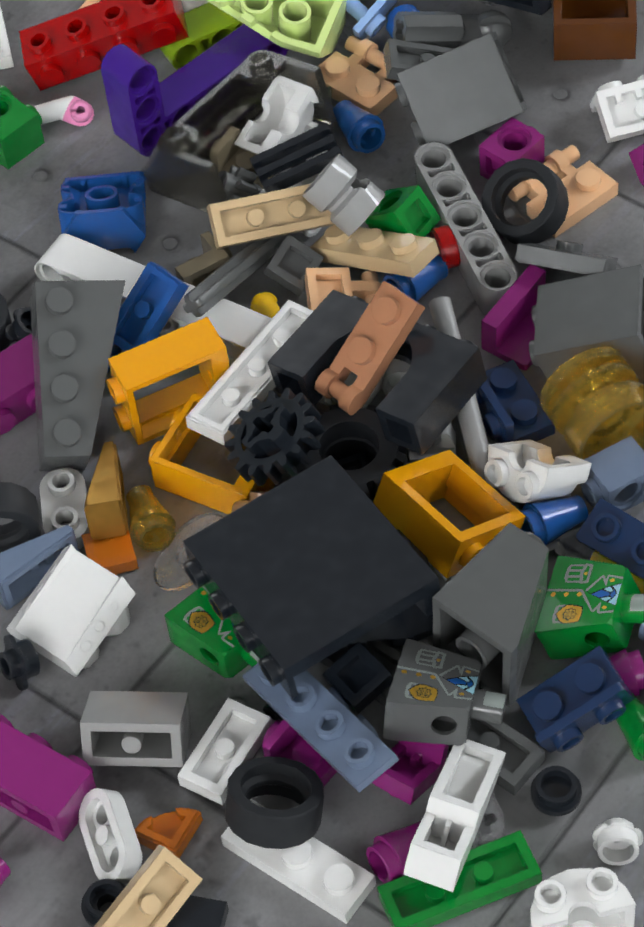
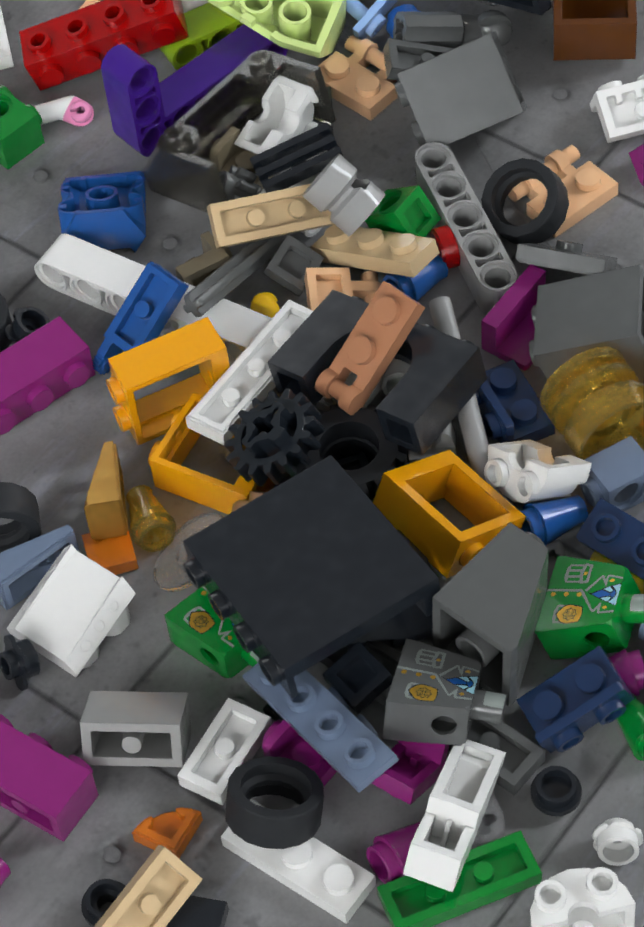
(64, 503): white plate -> none
(71, 351): dark grey wedge -> none
(109, 835): white plate -> none
(361, 128): blue cone -> none
(510, 143): magenta brick -> none

